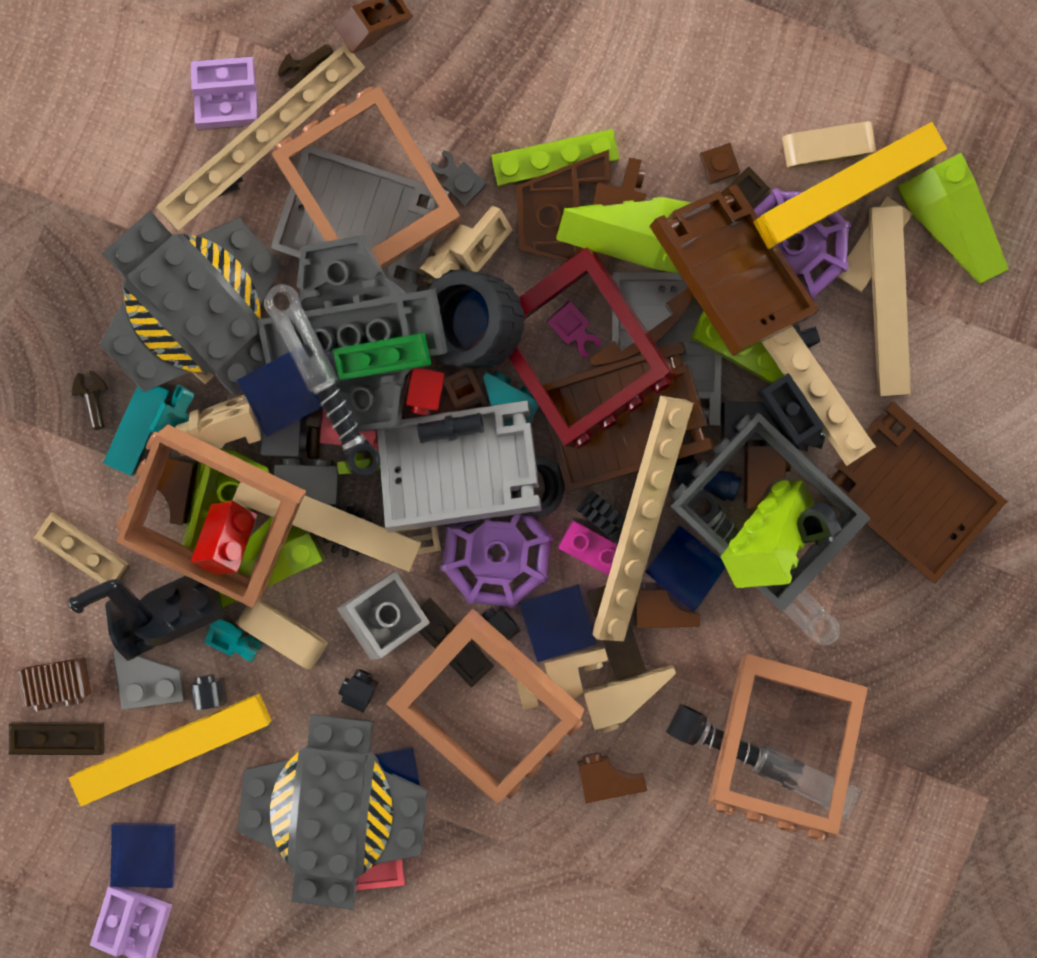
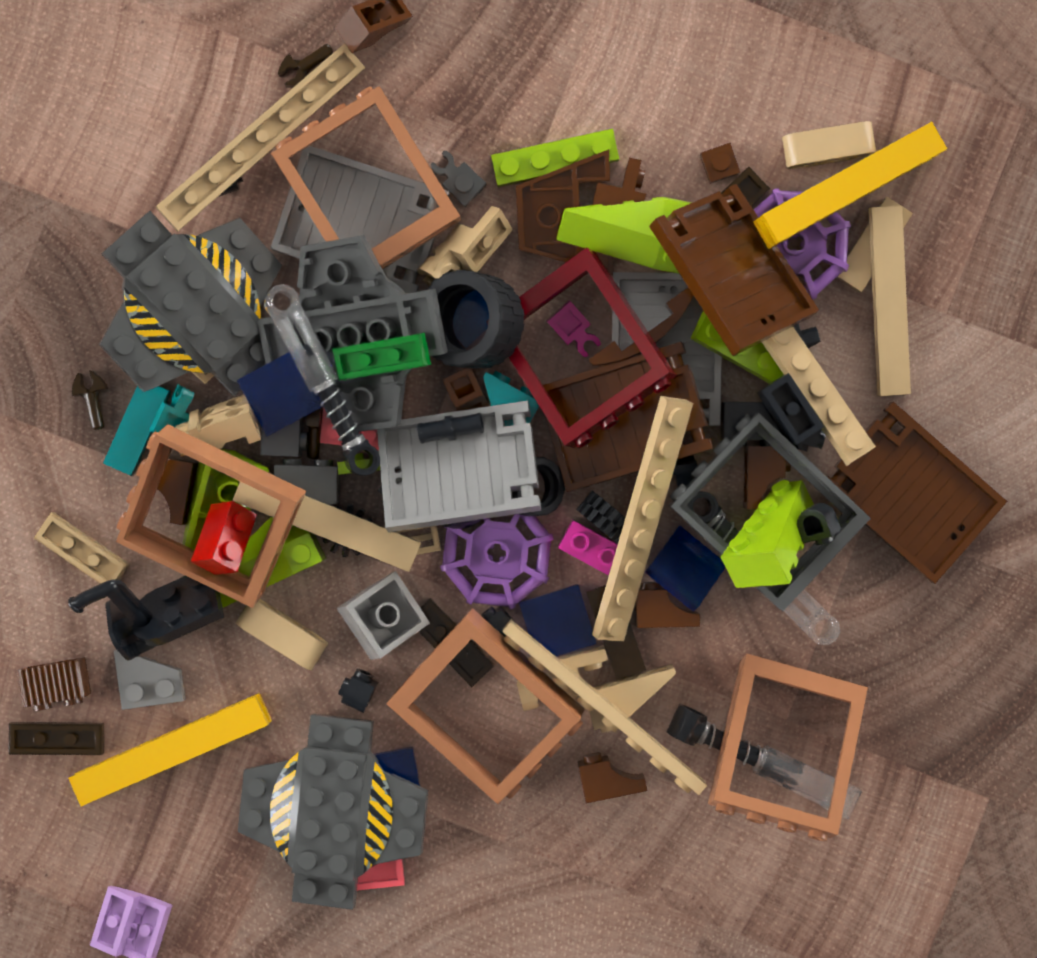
(142, 855): clear blue tile -> none
(208, 692): black plate -> none
(224, 92): lavender slope -> none
(229, 639): teal plate -> none
(424, 391): red brick -> none
(613, 717): none -> tan plate
(724, 485): dark blue cone -> none
(954, 213): lime wedge -> none

